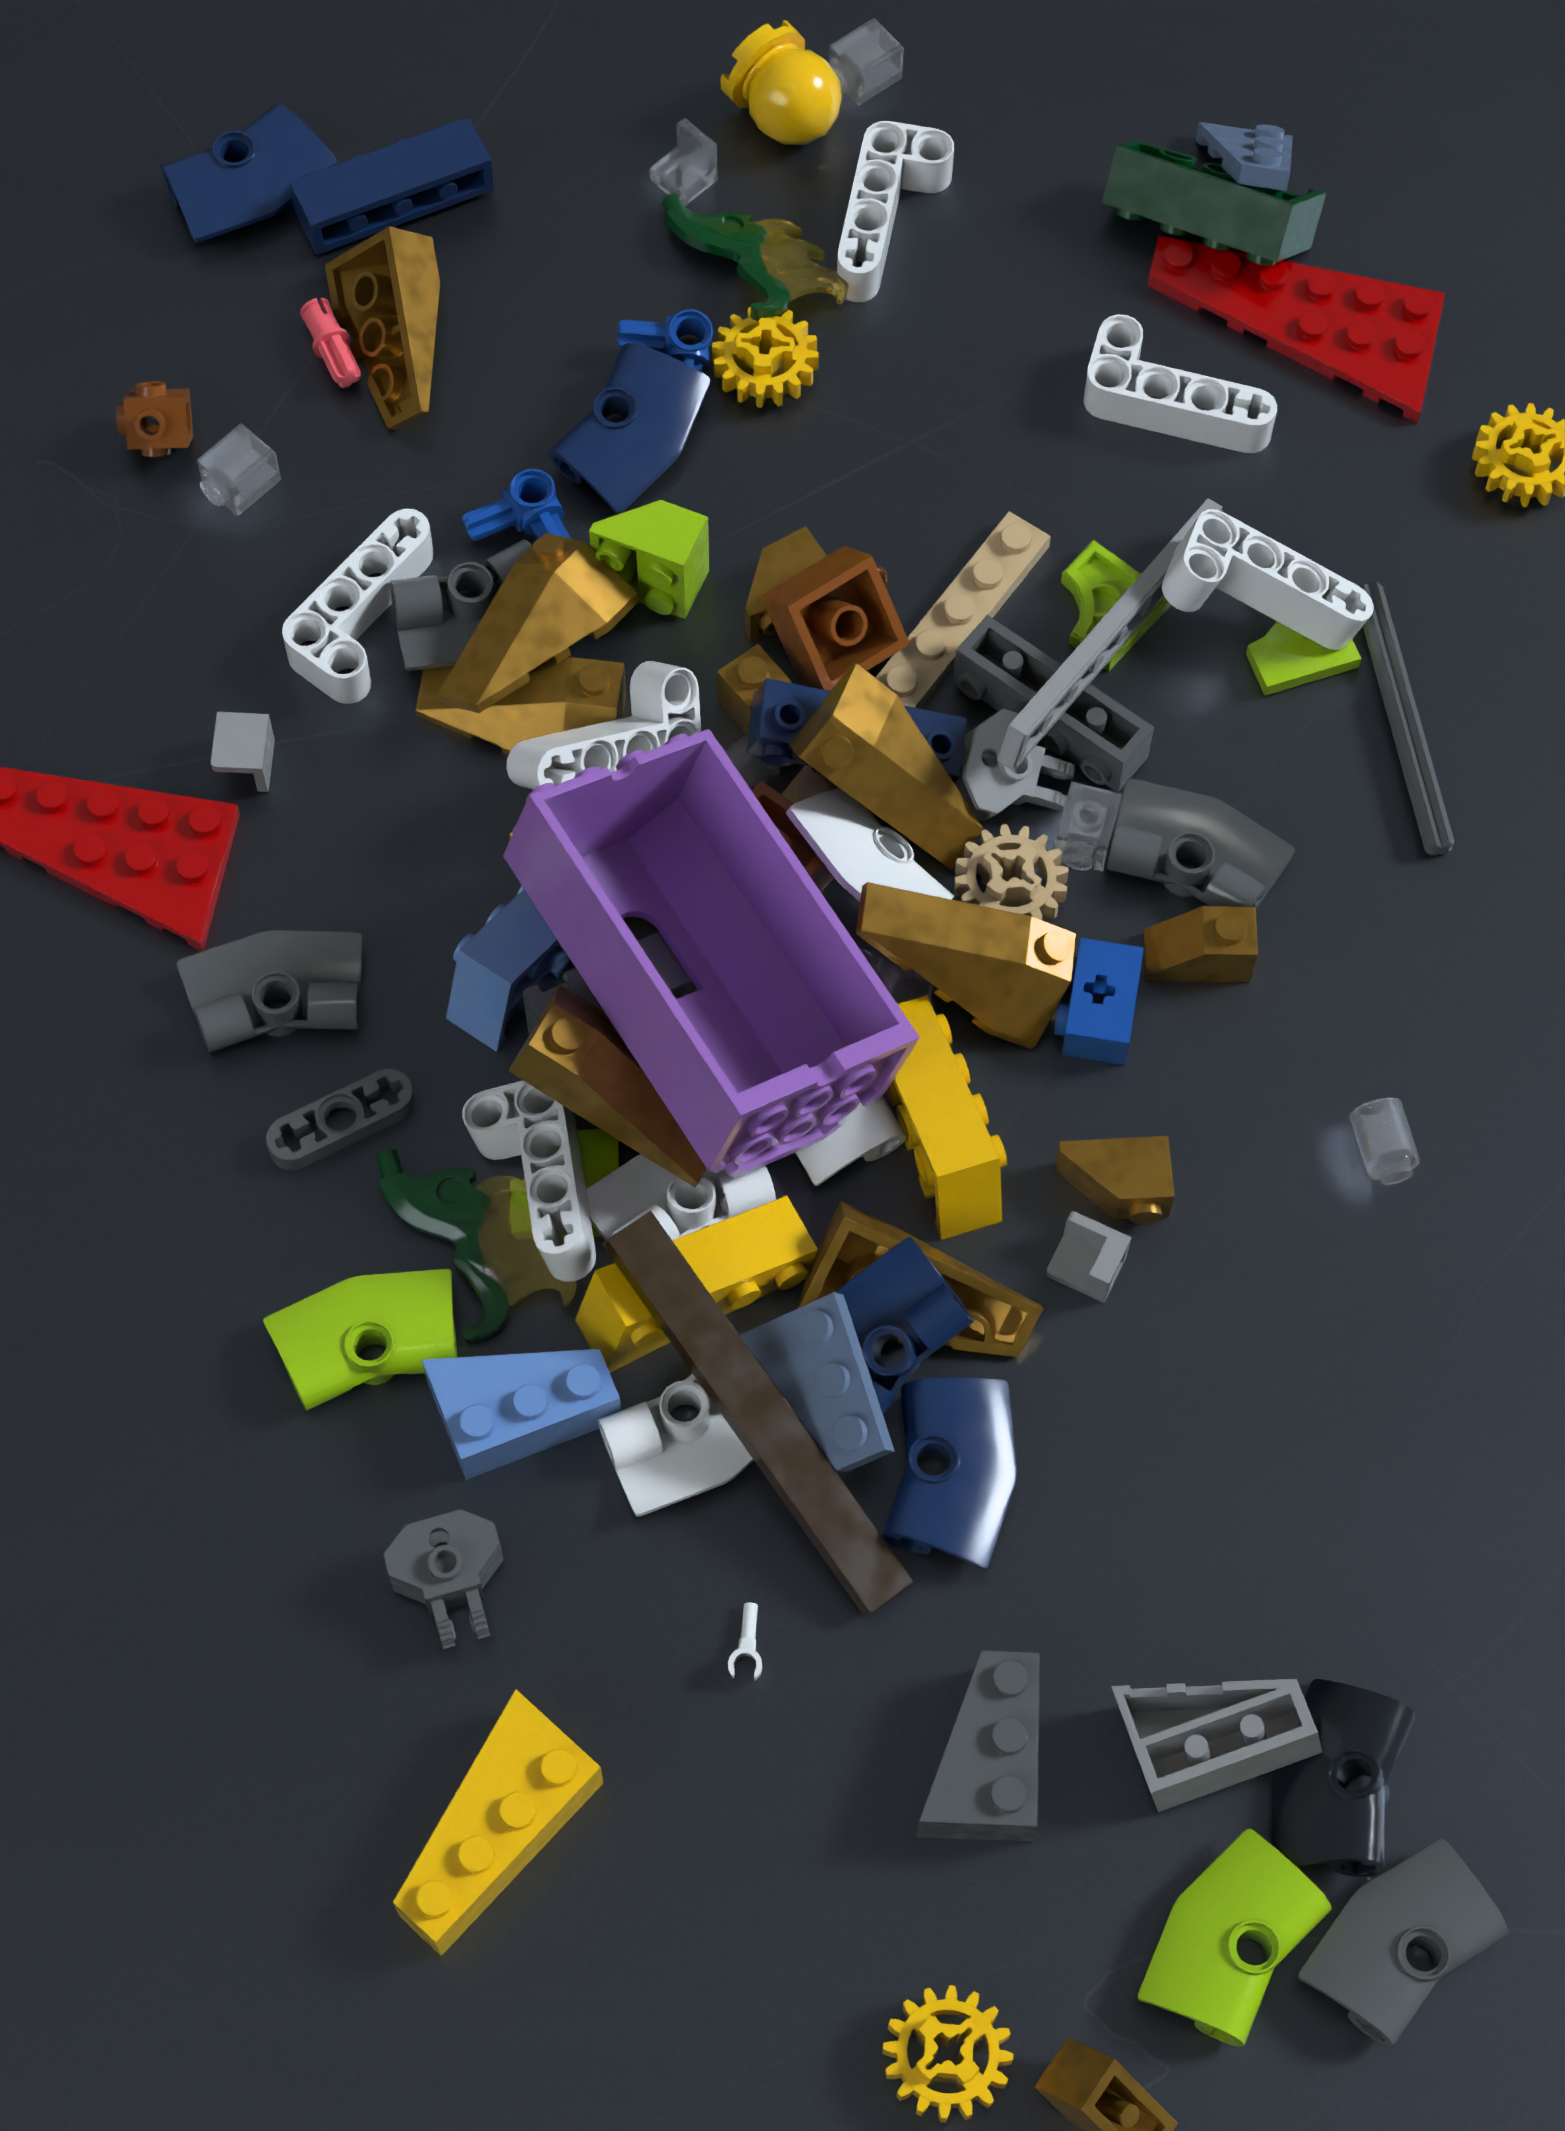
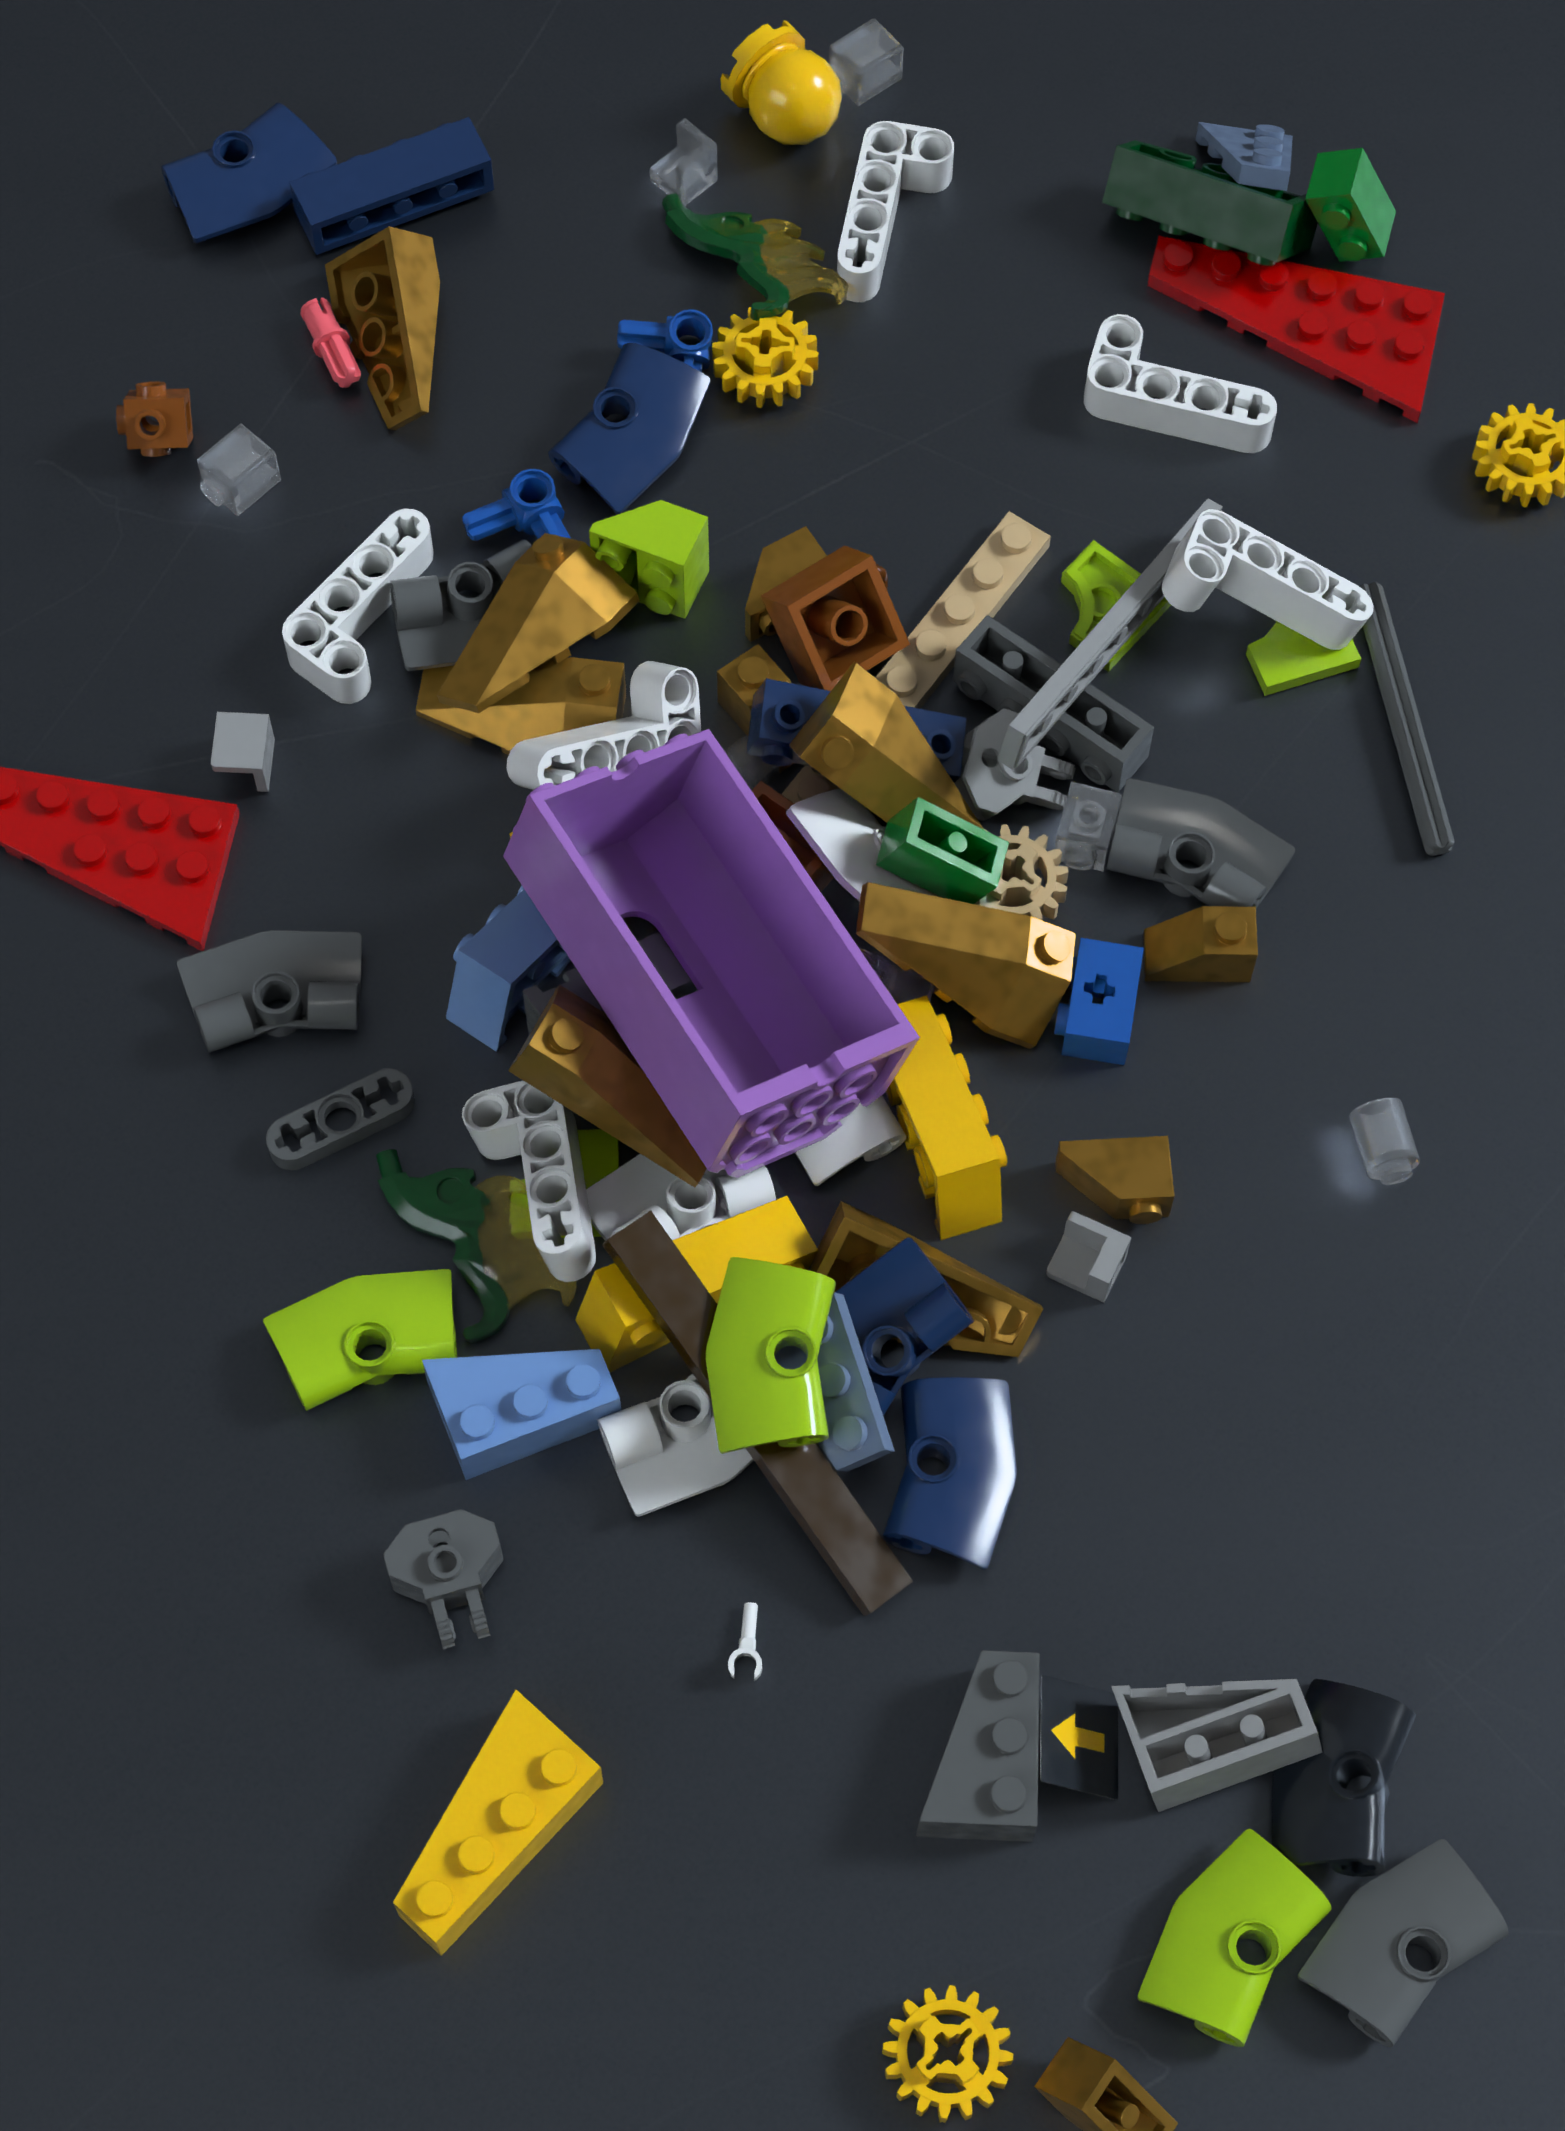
(757, 1315): none -> lime panel
(942, 852): none -> green brick
(1079, 1737): none -> black sticker
(1350, 204): none -> green brick

